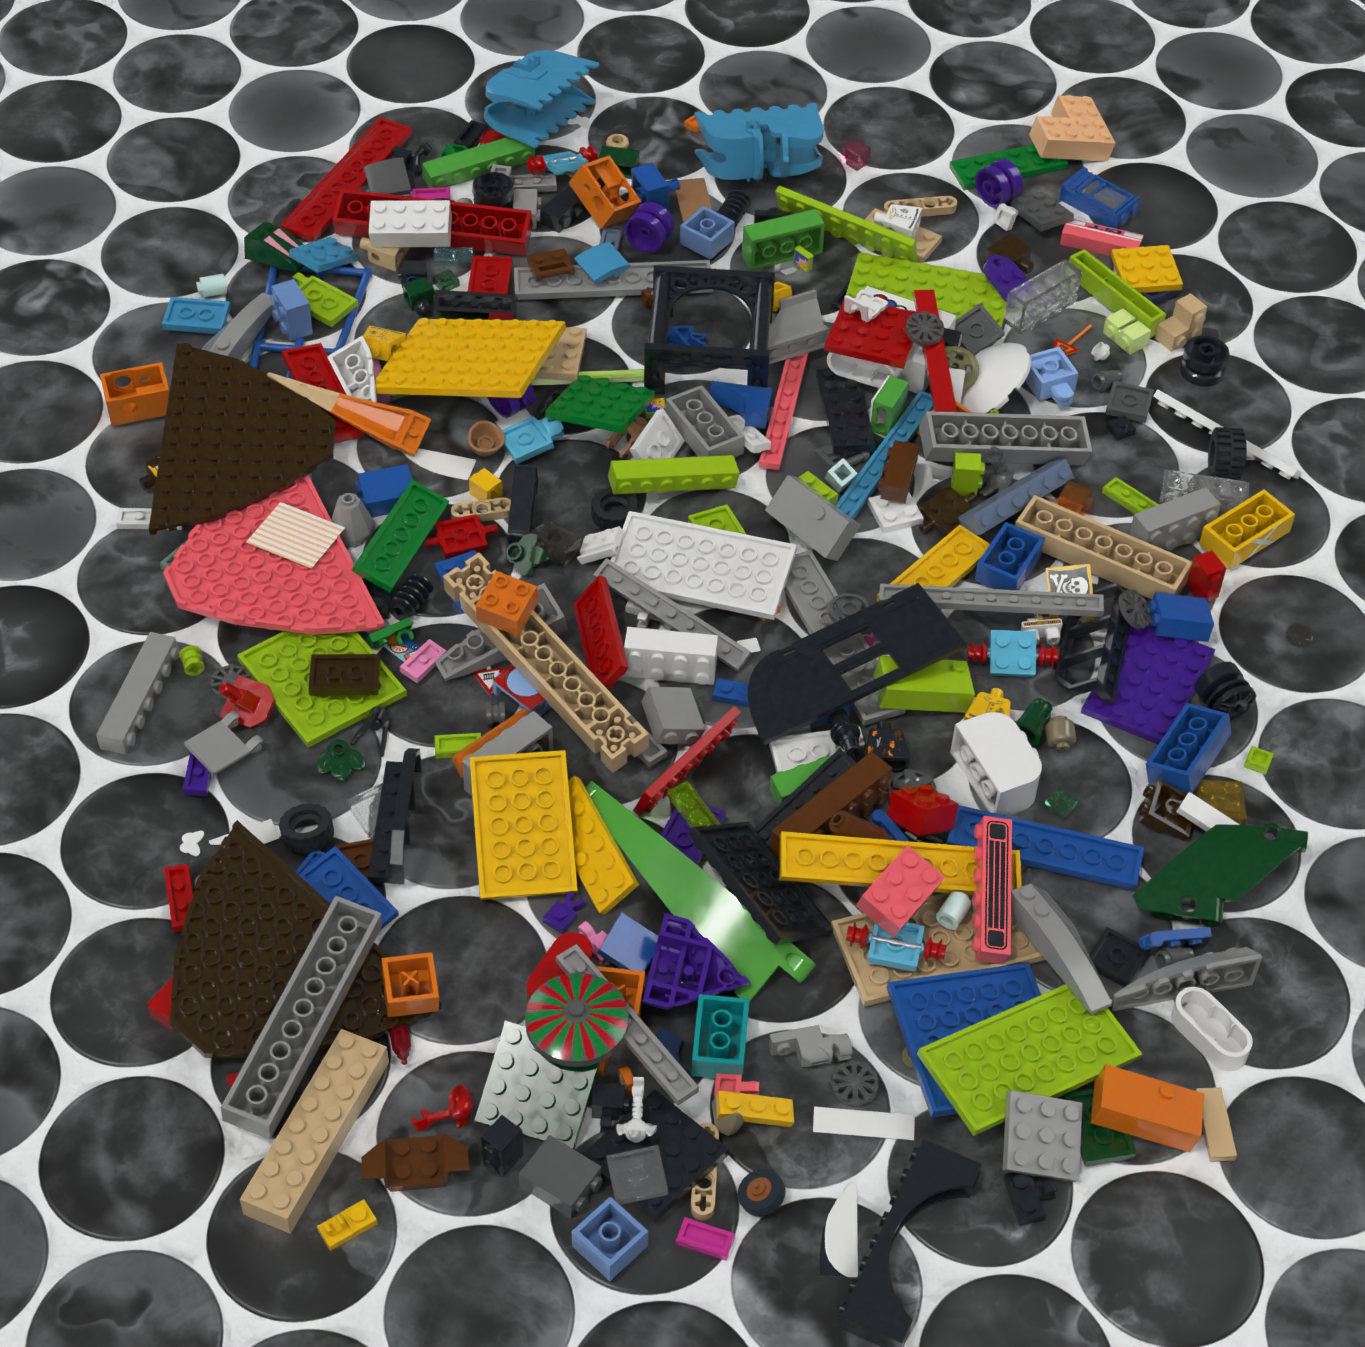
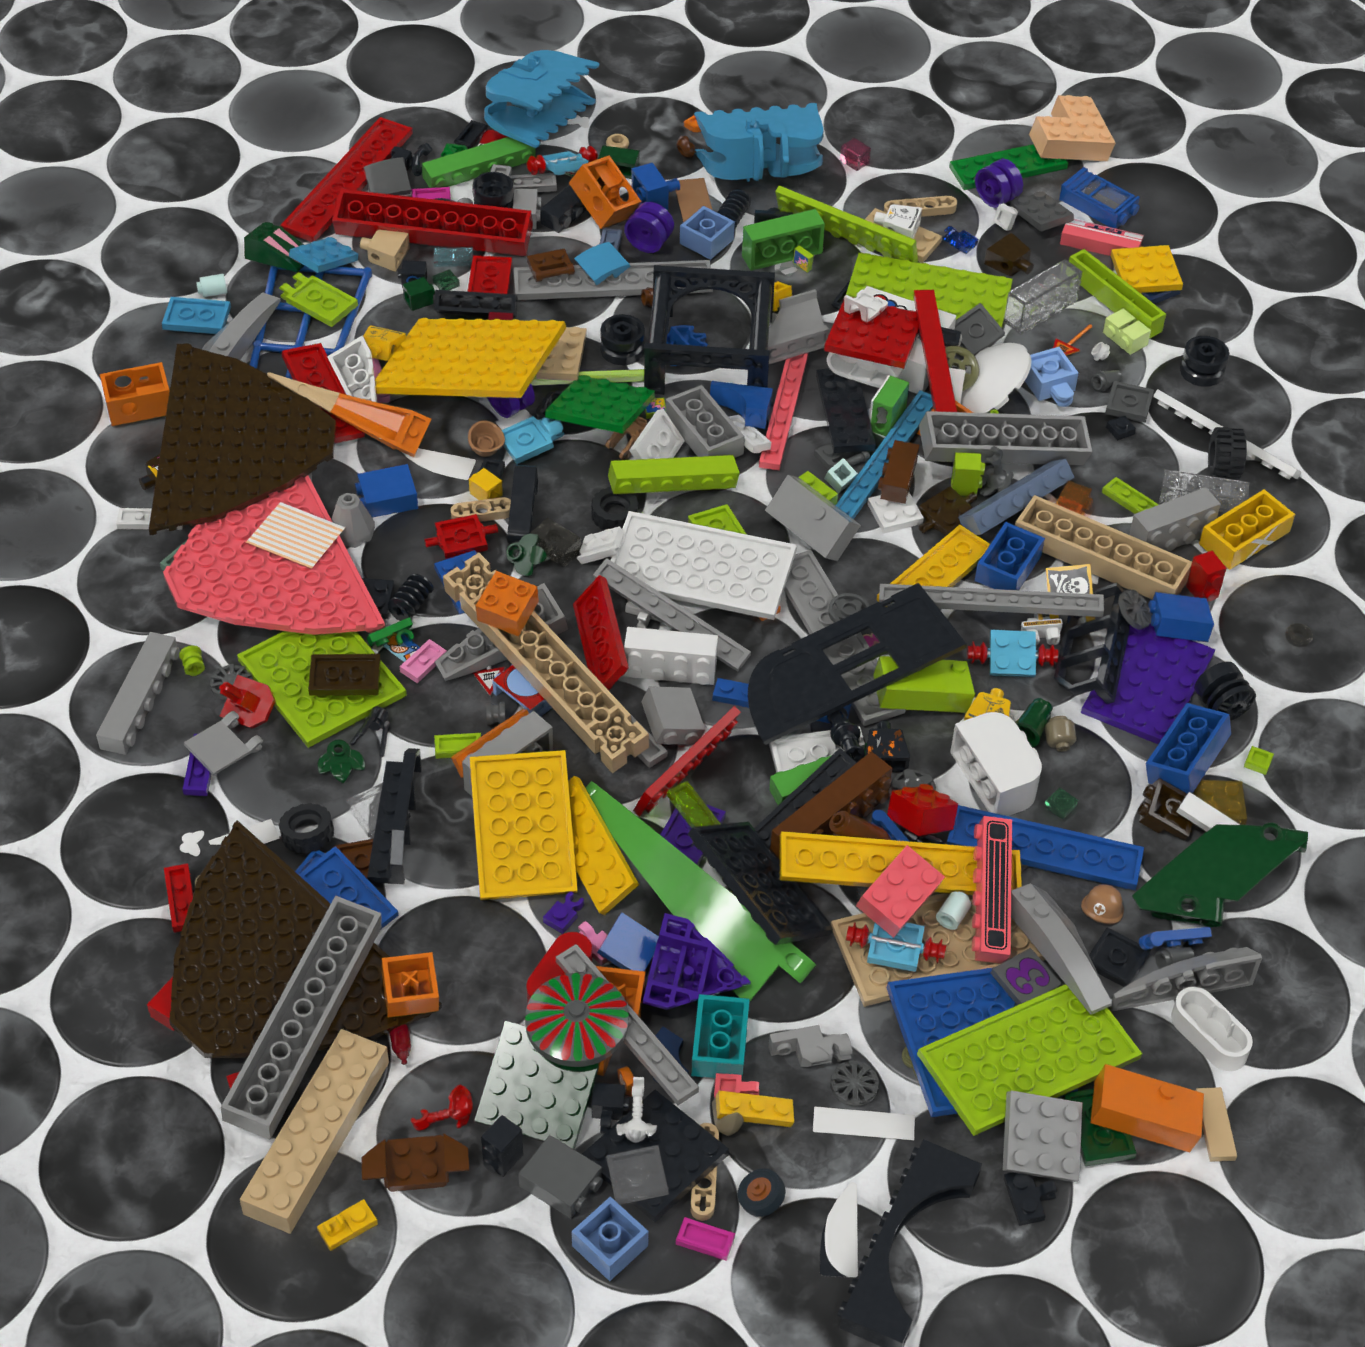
(291, 310): medium blue brick -> none
(400, 536): green plate -> none
(410, 223): white brick -> none
(422, 307): black hinge -> none
(494, 466): none -> black plate
(622, 339): none -> black wheel
(685, 147): none -> reddish brown plate
(750, 644): white sticker -> none
(924, 328): dark grey wheel -> none
(960, 240): none -> clear blue plate
(1004, 276): dark purple plate -> none
(1025, 977): none -> dark grey tile
(1103, 904): none -> medium nougat helmet
(1183, 325): tan brick -> none

